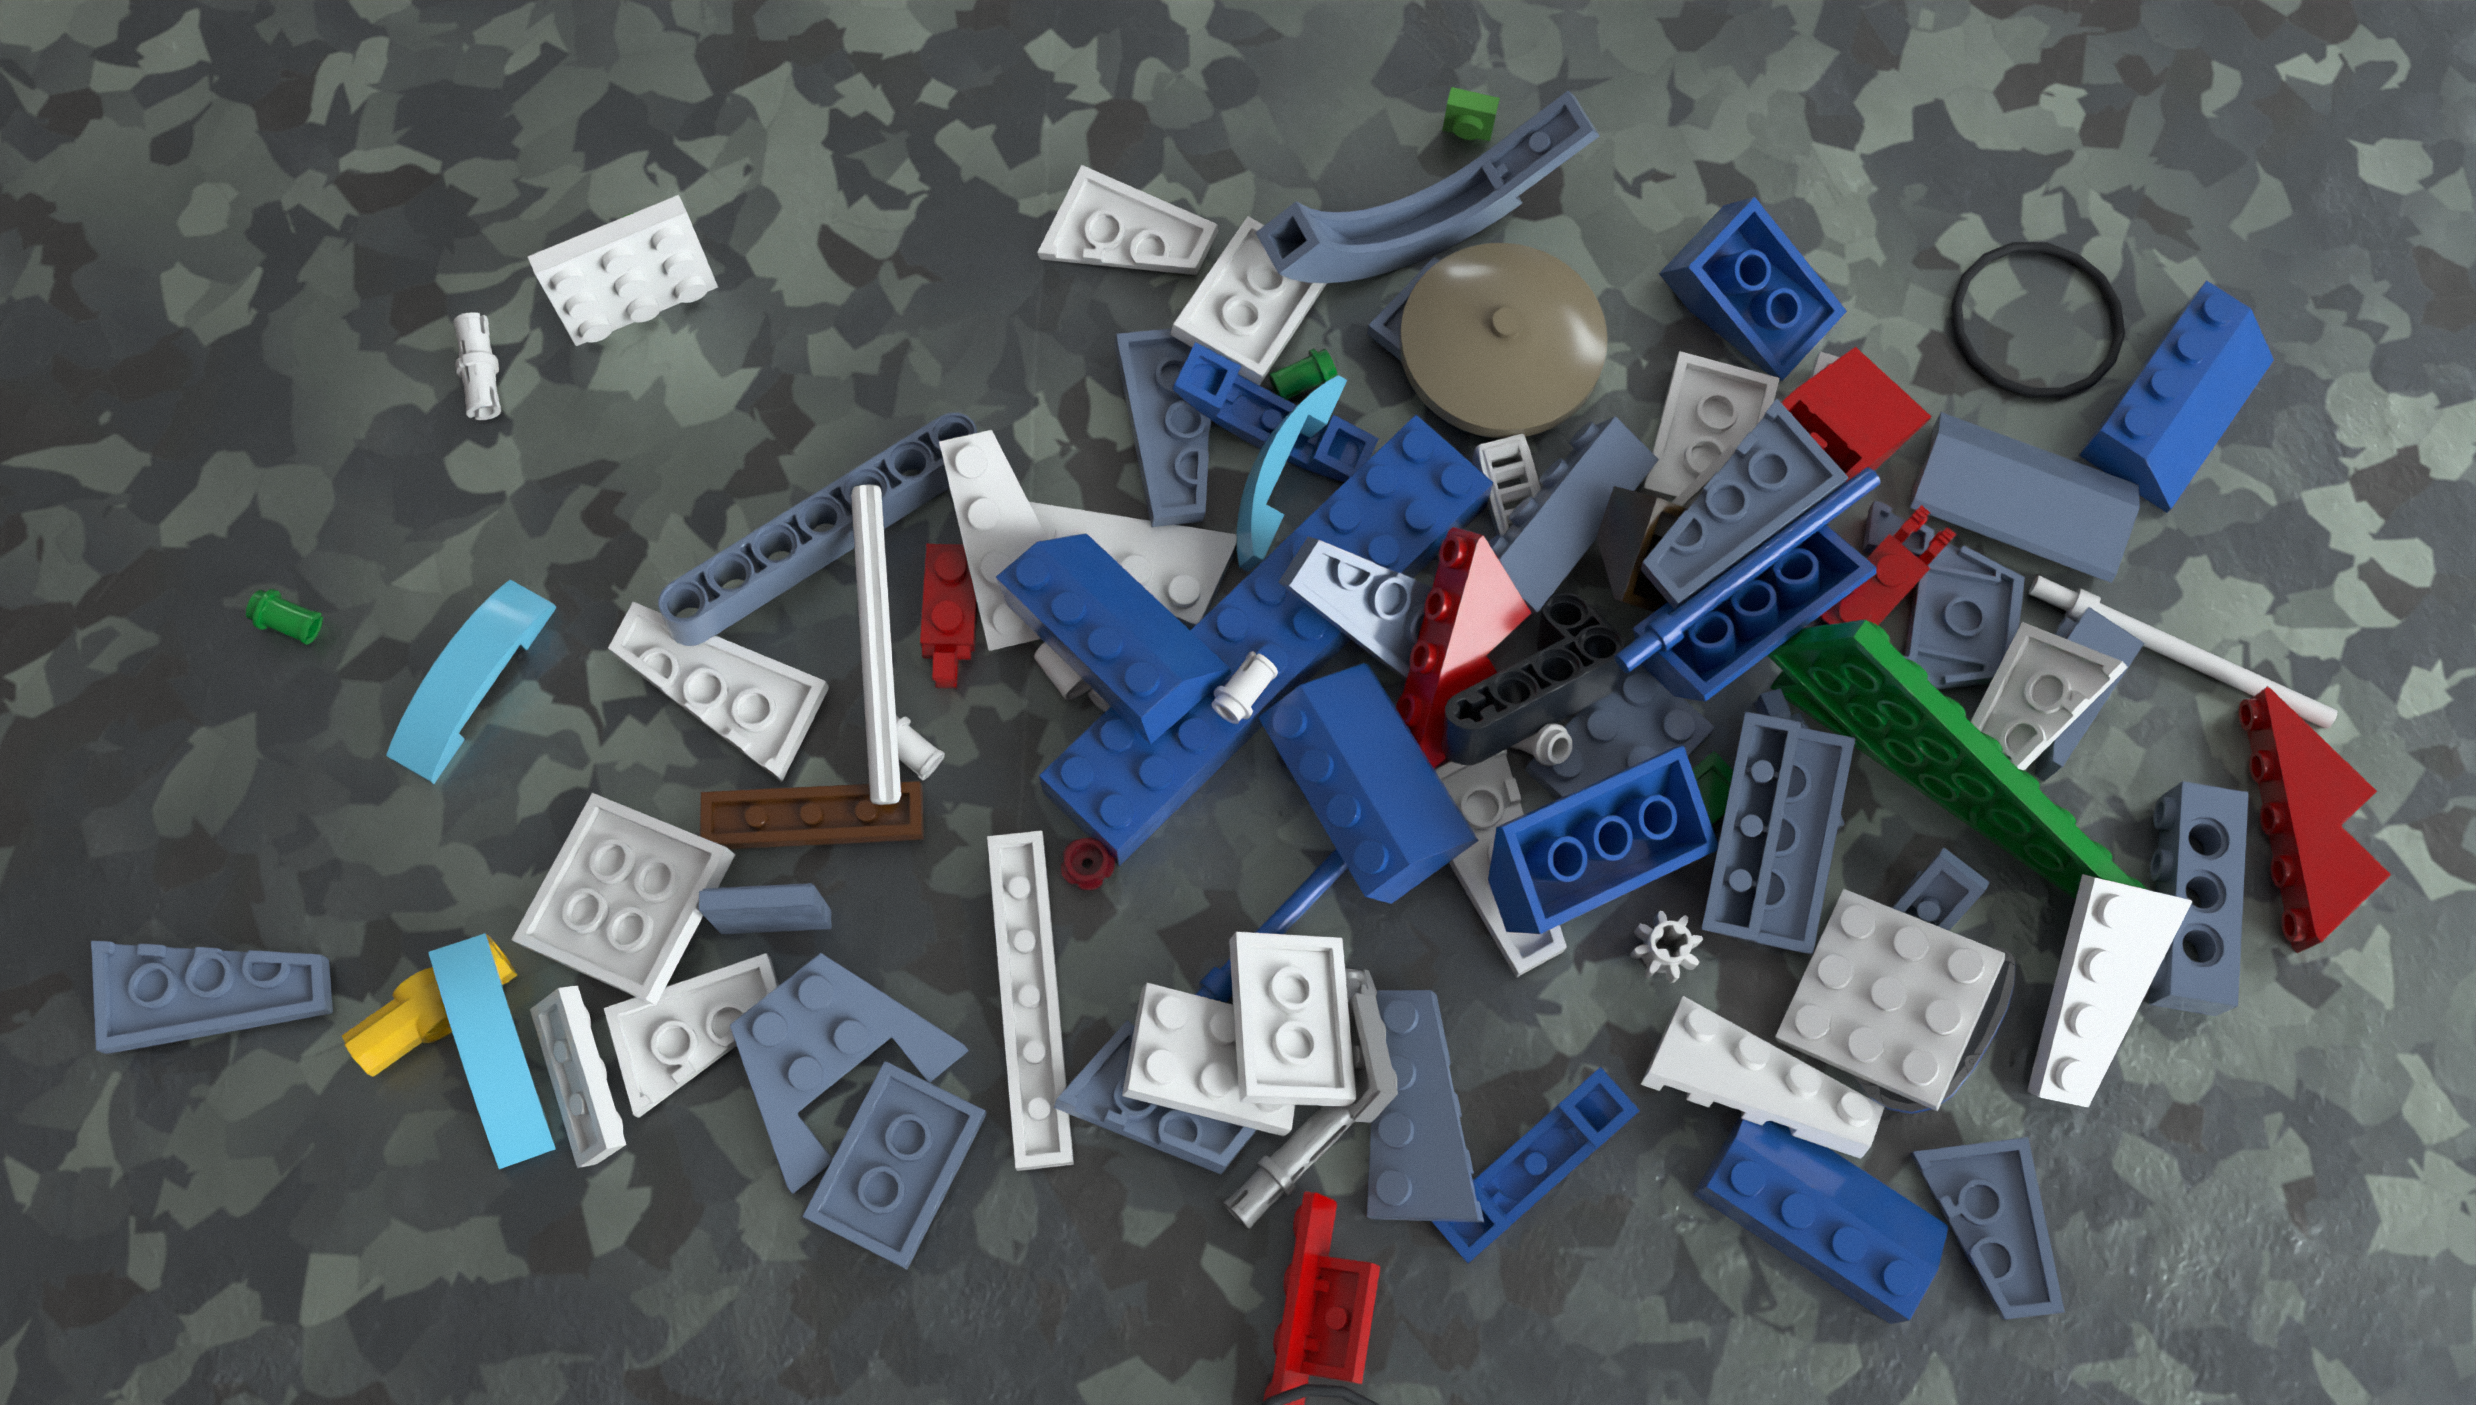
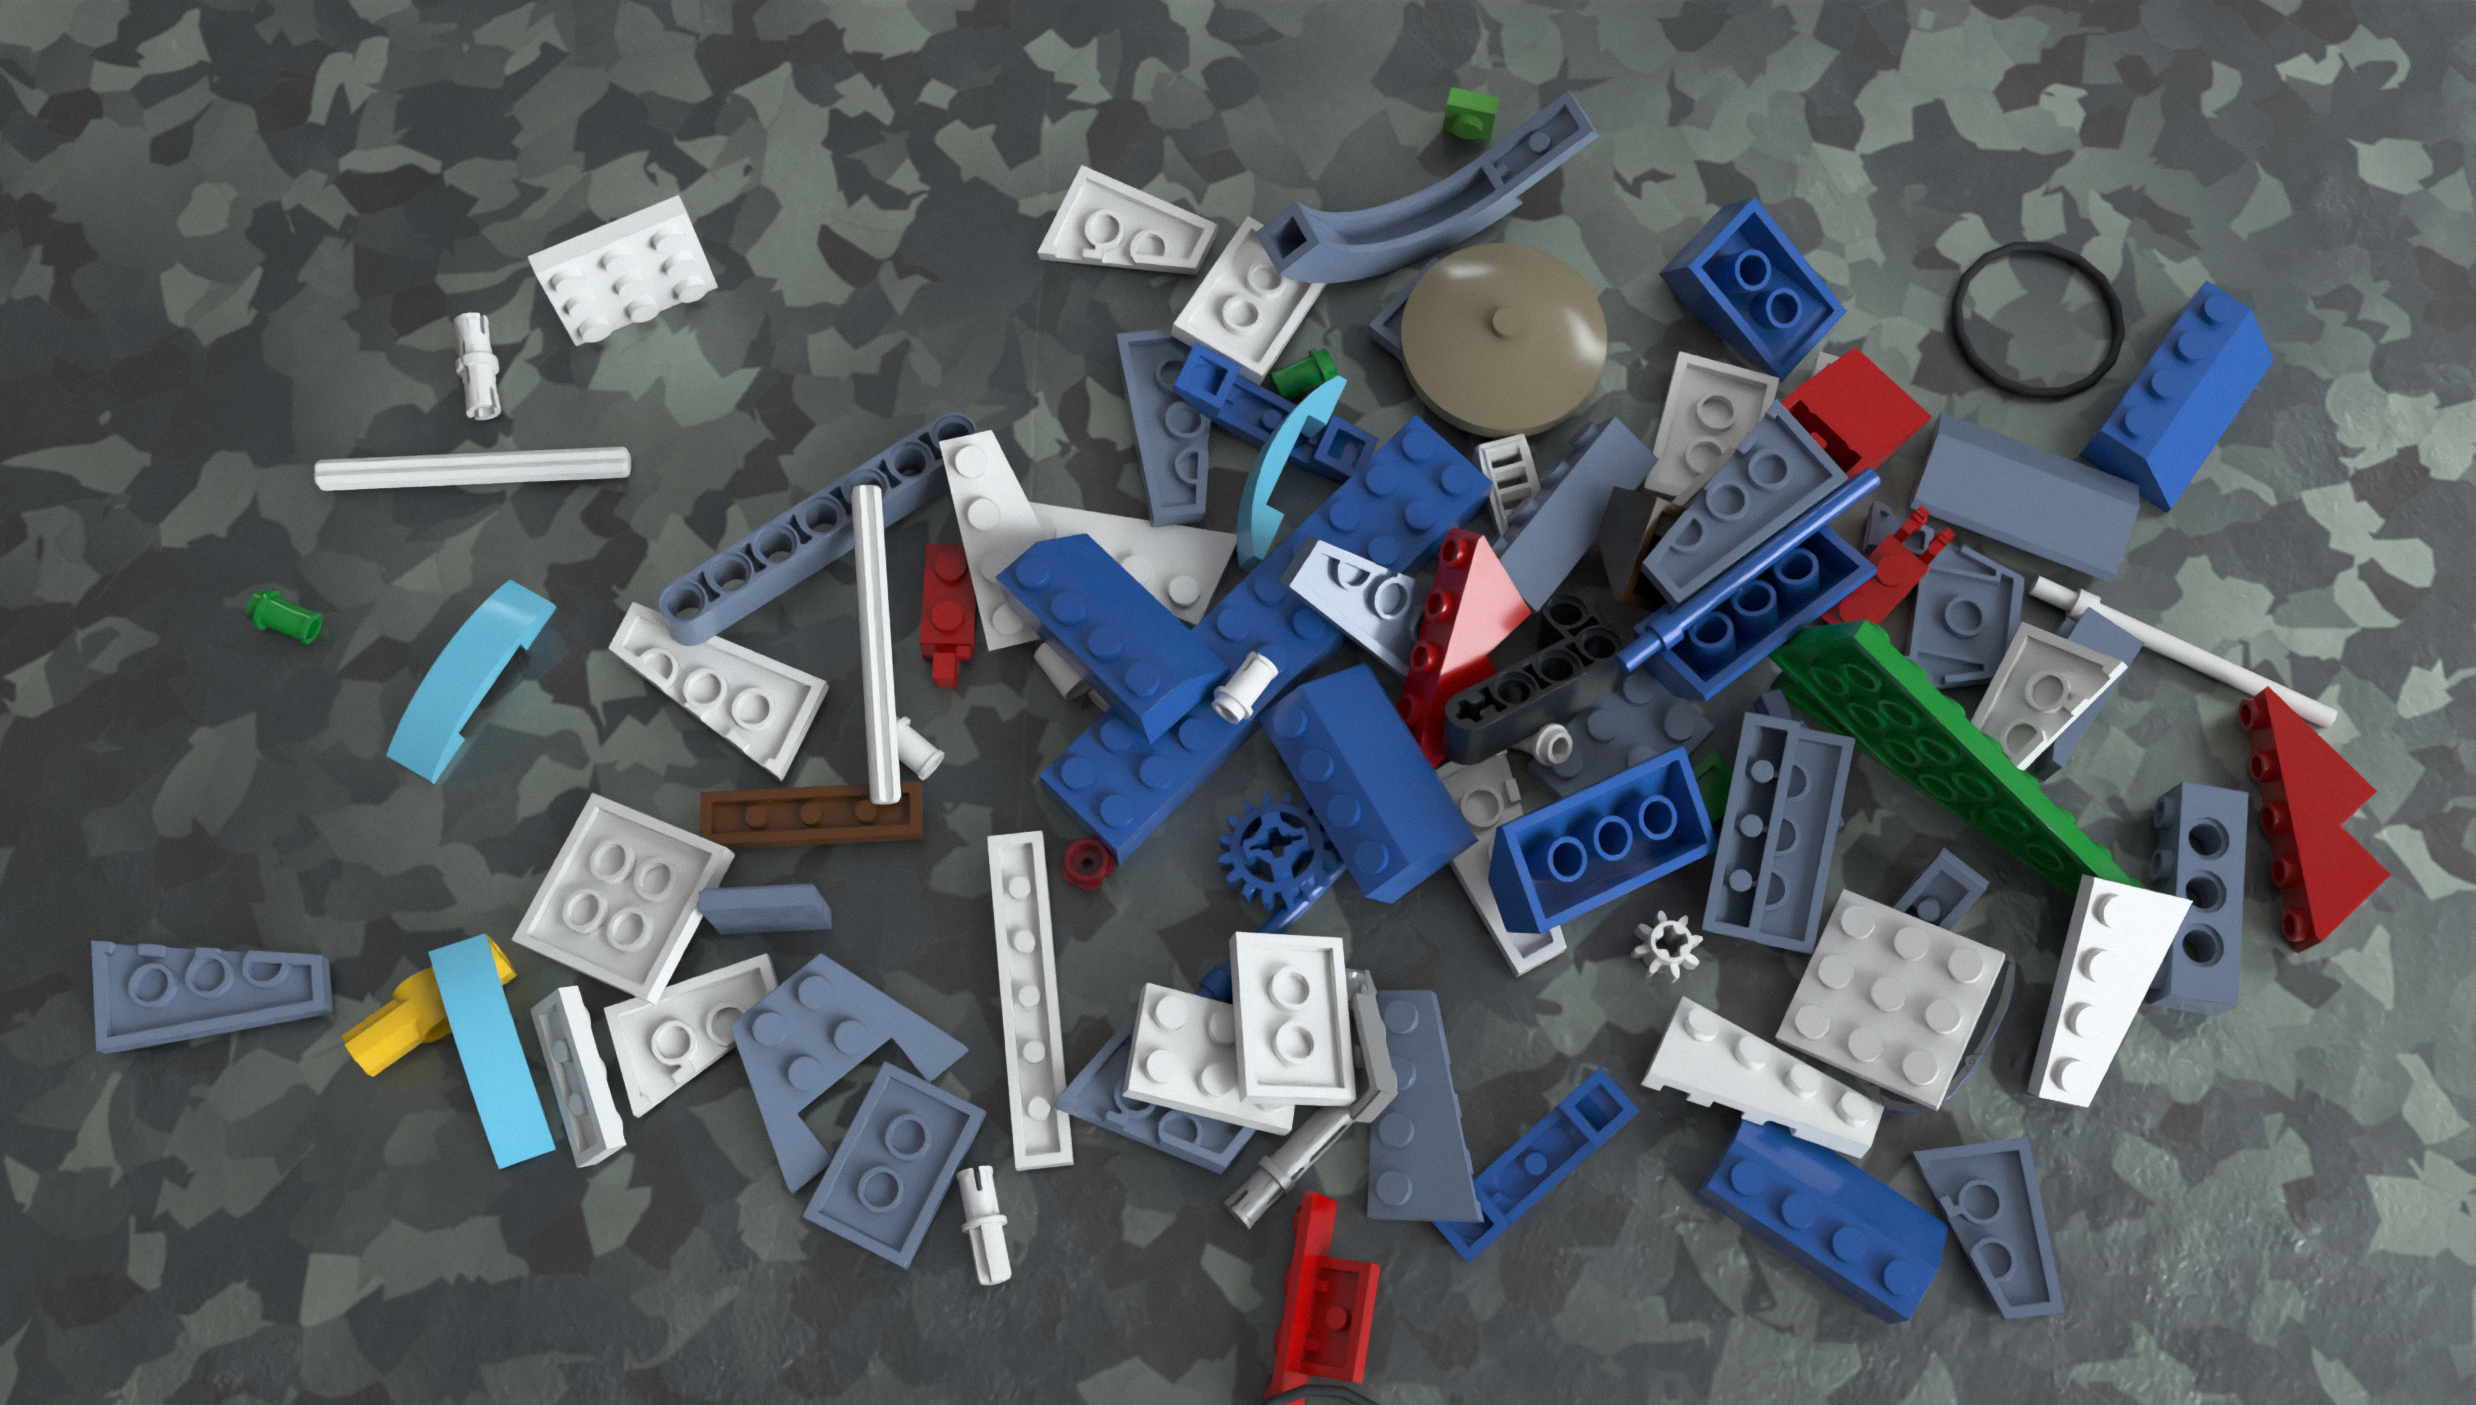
(472, 468): none -> white axle
(984, 1225): none -> white axle
(1255, 854): none -> blue gear

